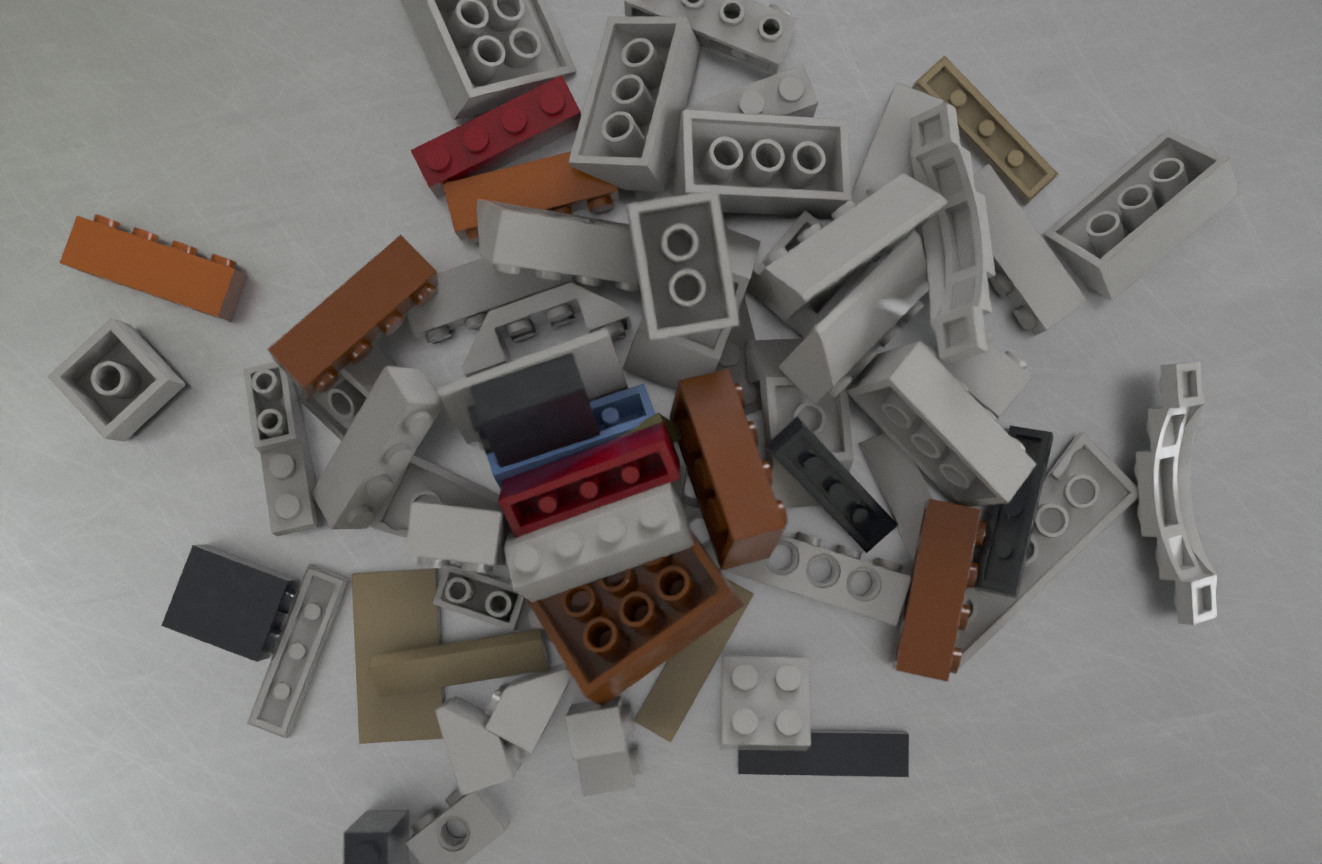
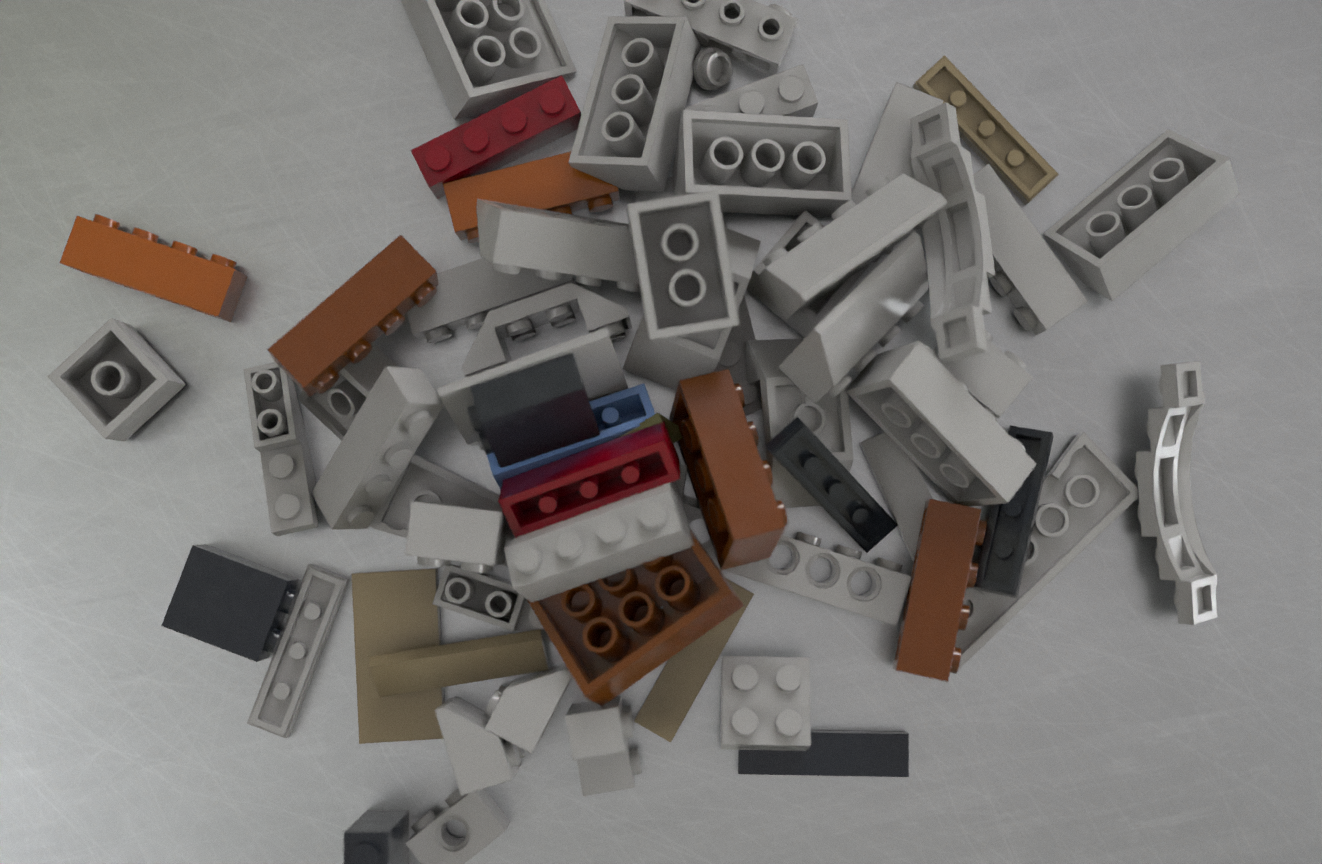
(712, 68): none -> light grey plate

